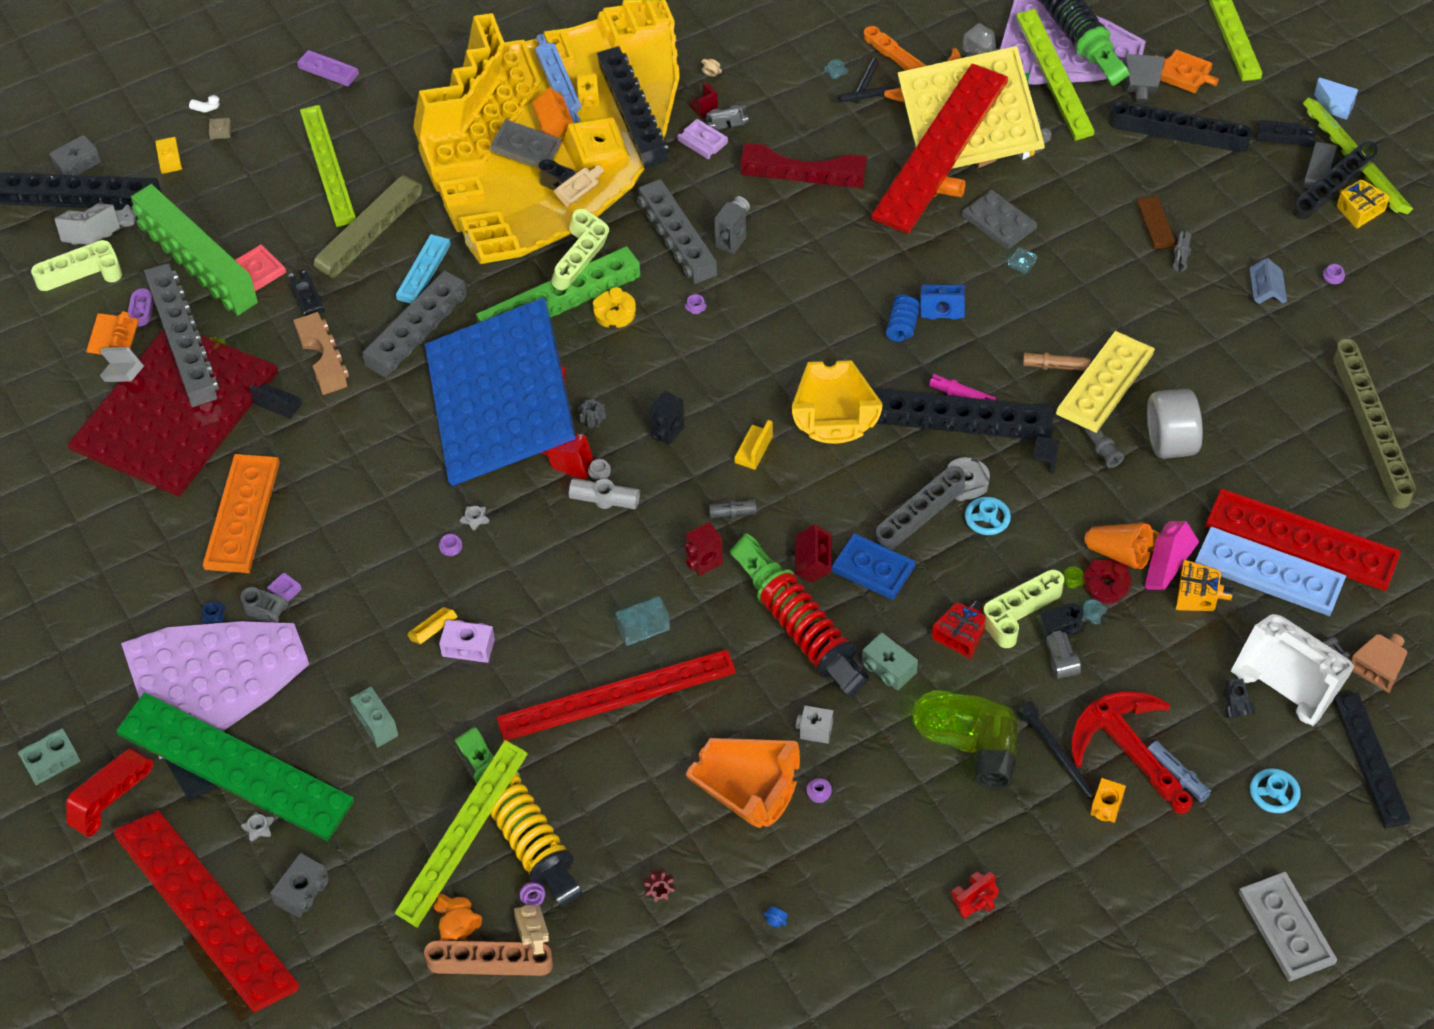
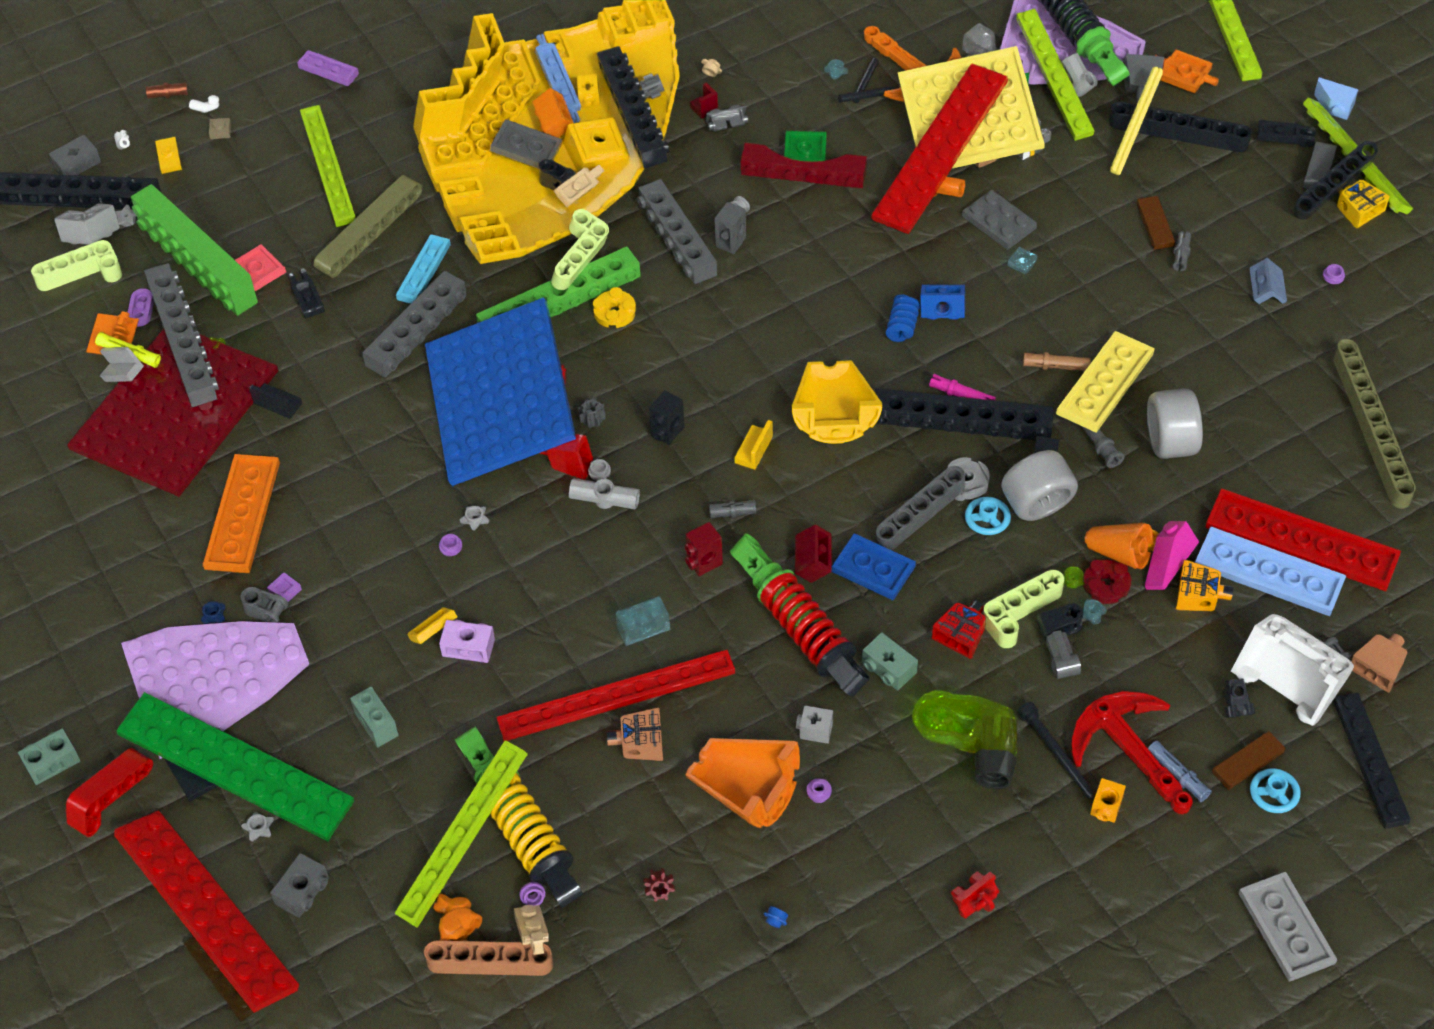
(121, 139): none -> white arm
(143, 355): none -> neon yellow pin
(166, 90): none -> copper pin
(328, 370): medium nougat arch -> none
(639, 735): none -> nougat torso
(652, 86): none -> dark grey gear
(695, 304): medium lavender plate -> none
(702, 138): lavender plate -> none
(805, 145): none -> green plate
(1039, 485): none -> light grey wheel
(1081, 79): none -> light grey piece
(1136, 121): none -> light yellow axle
(1248, 760): none -> reddish brown tile

